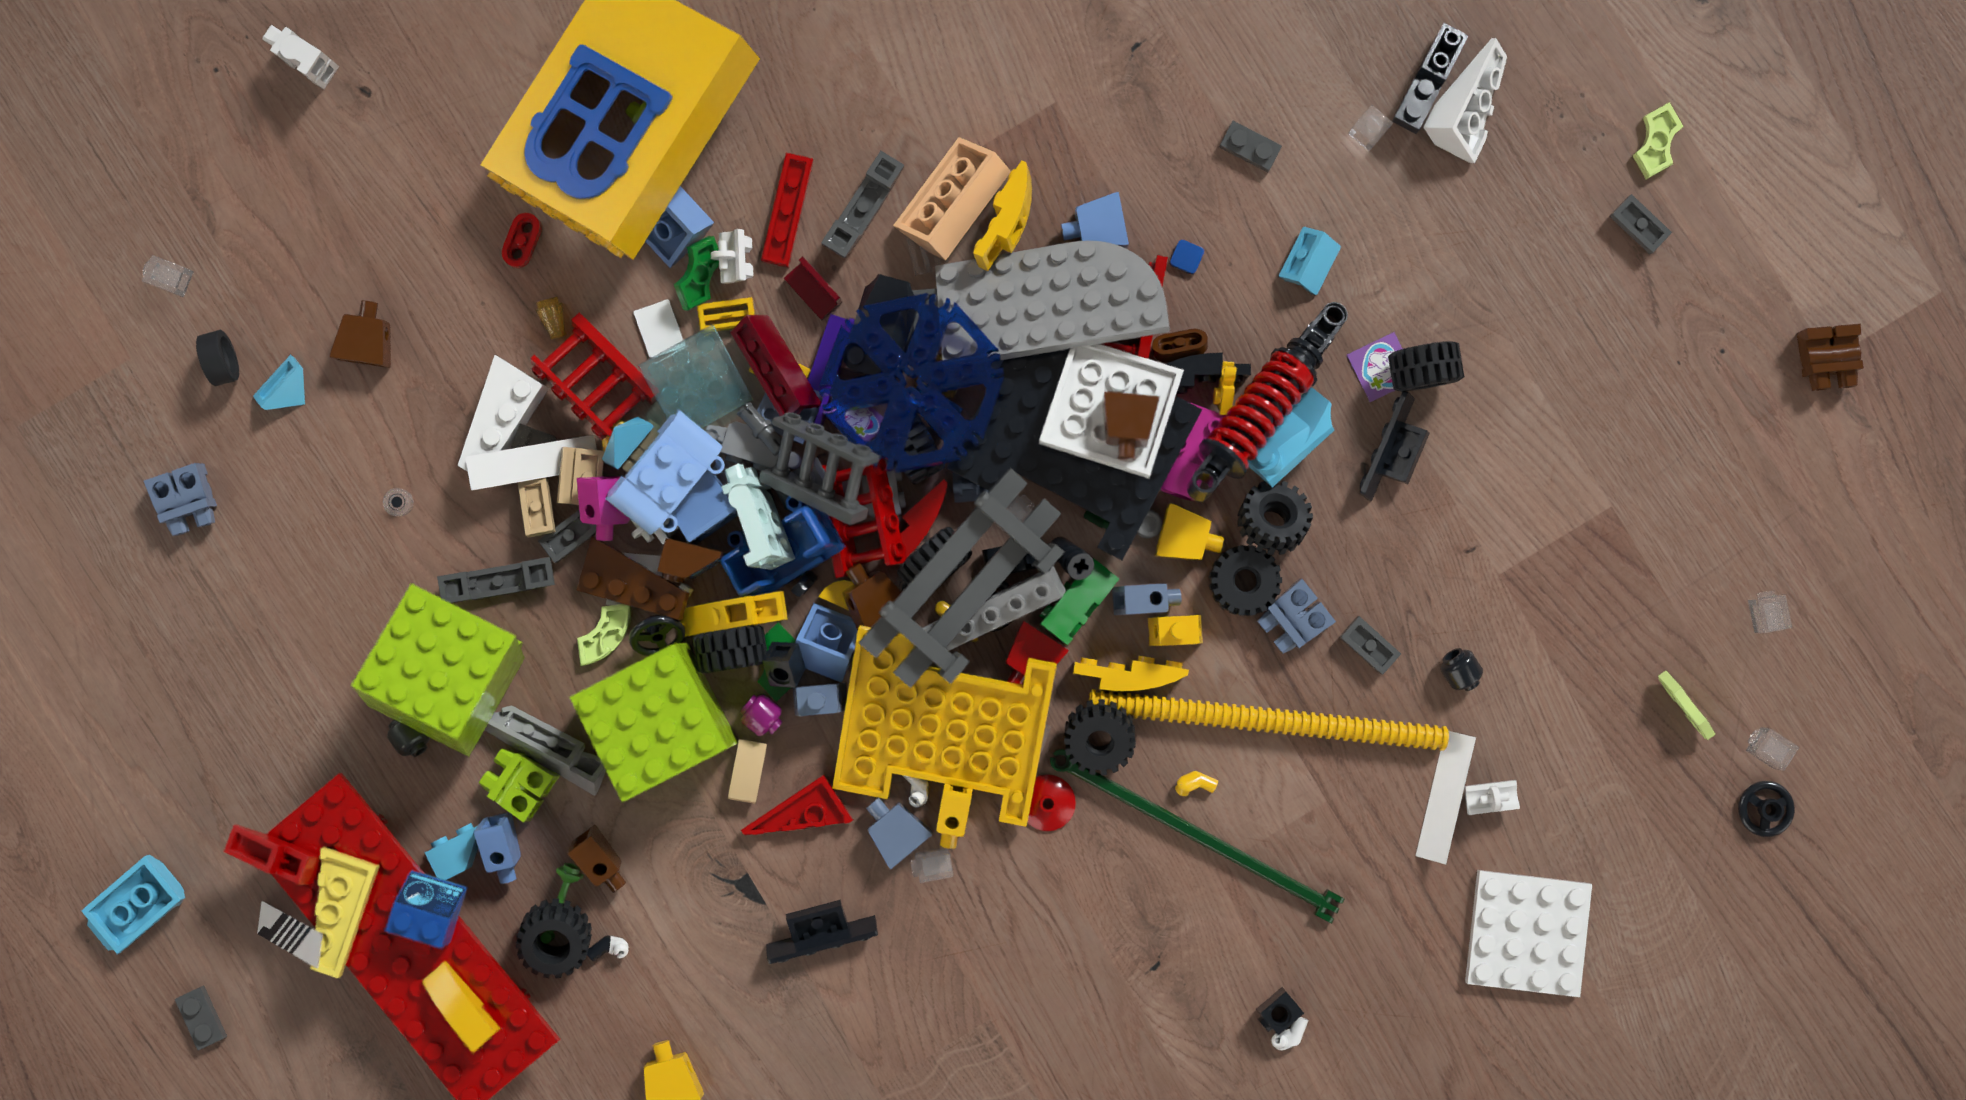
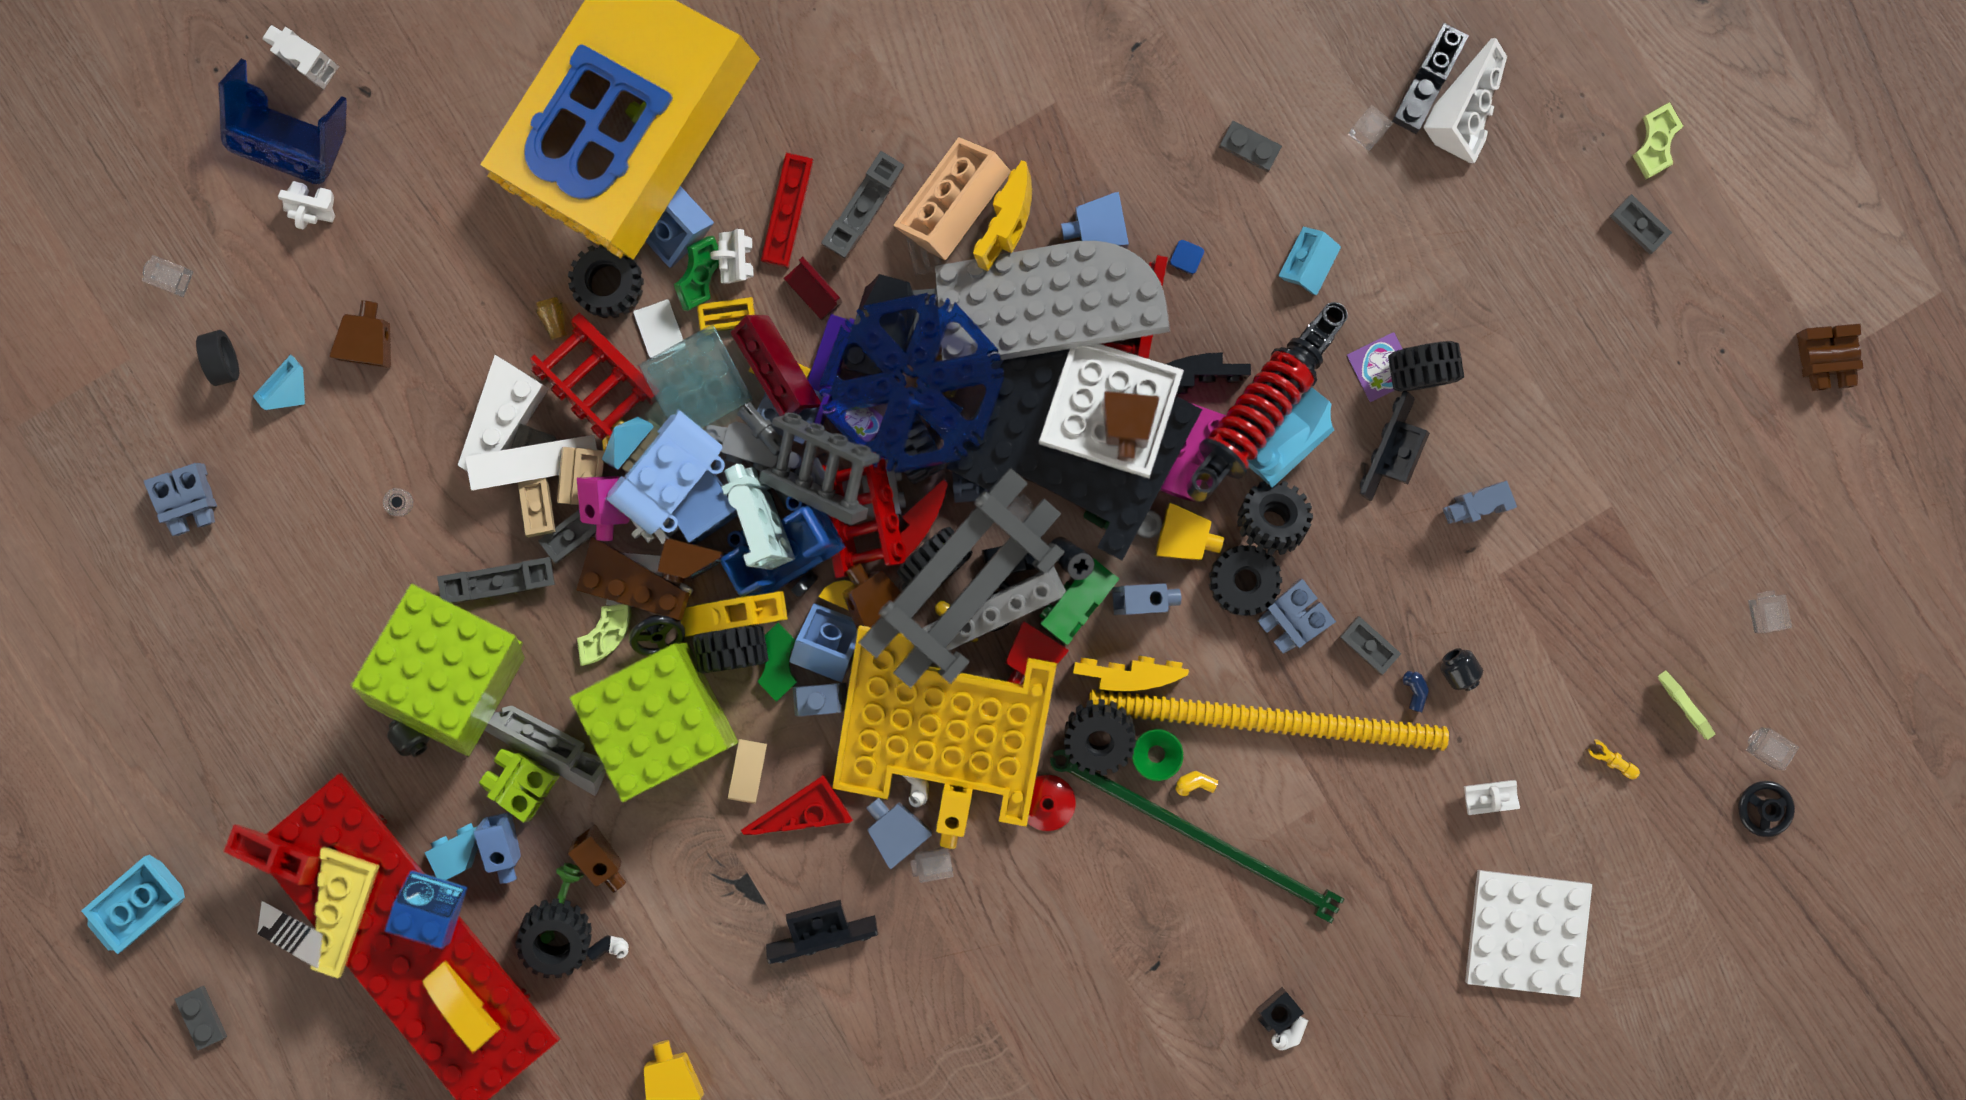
(276, 138): none -> clear blue windscreen
(306, 208): none -> white hips
(518, 240): red plate -> none
(612, 304): none -> black tyre
(761, 715): magenta head -> none
(783, 664): black brick -> none
(1168, 765): none -> green piece
(1175, 630): yellow torso -> none
(1179, 345): reddish brown plate -> none
(1224, 395): yellow plate -> none
(1419, 689): none -> dark blue arm
(1445, 798): white sticker -> none
(1473, 505): none -> sand blue hips
(1615, 761): none -> yellow piece

